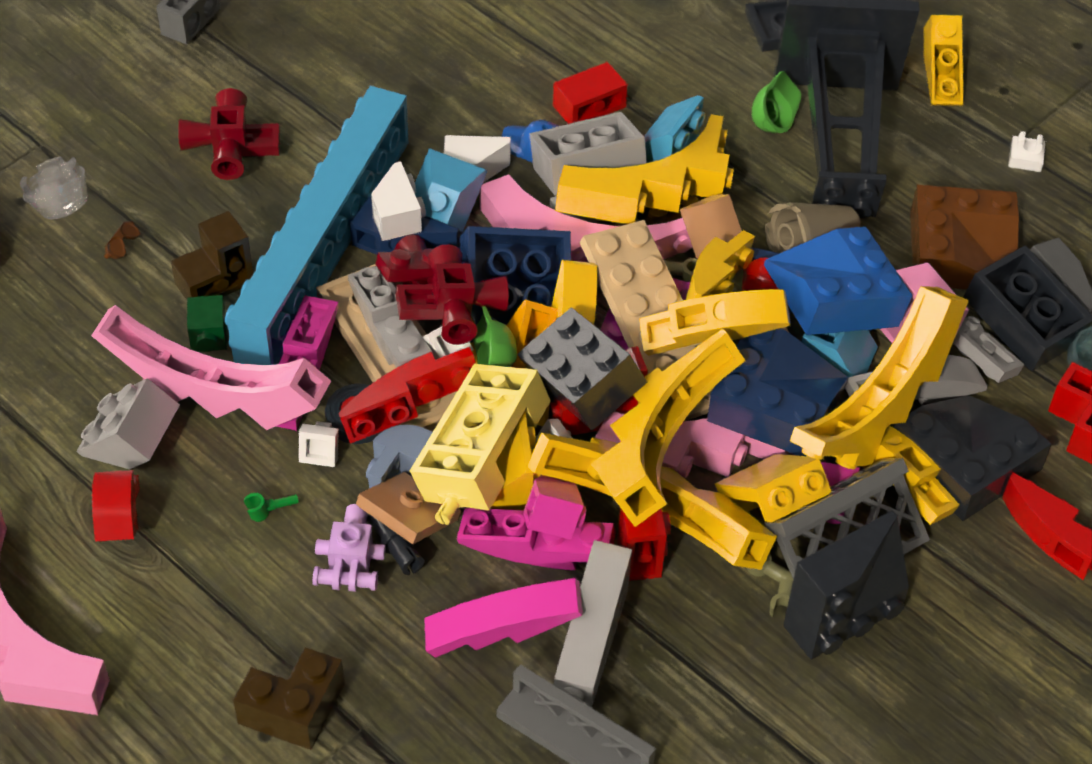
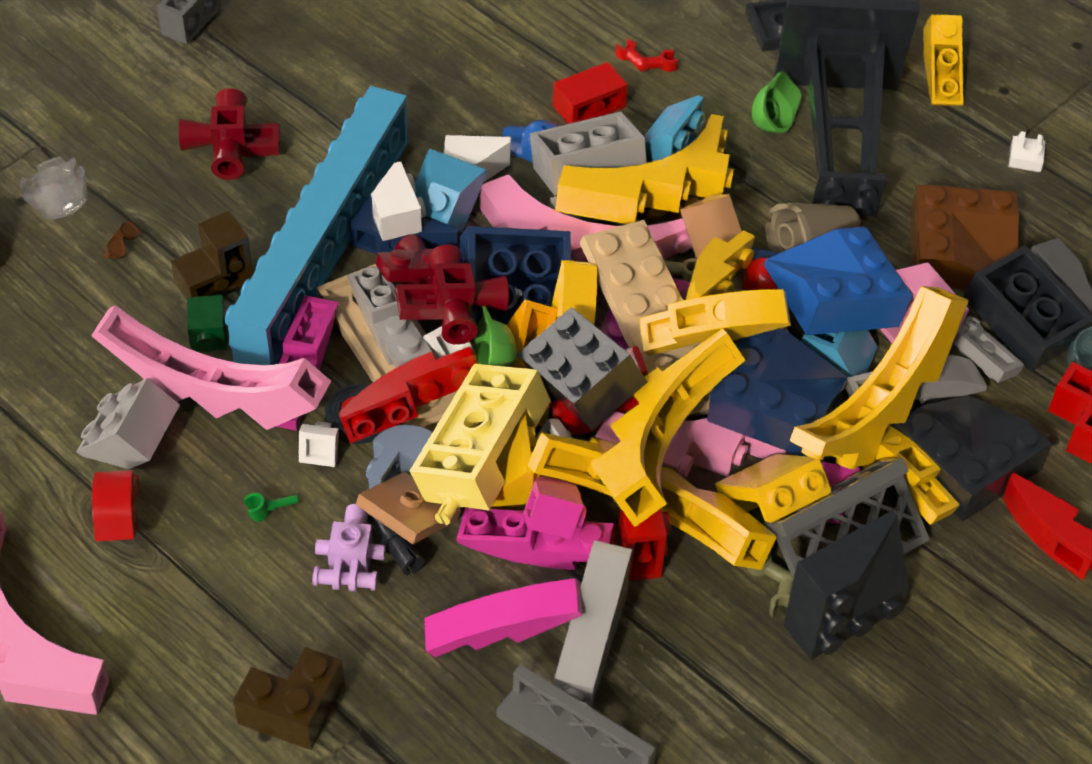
(664, 61): none -> red arm

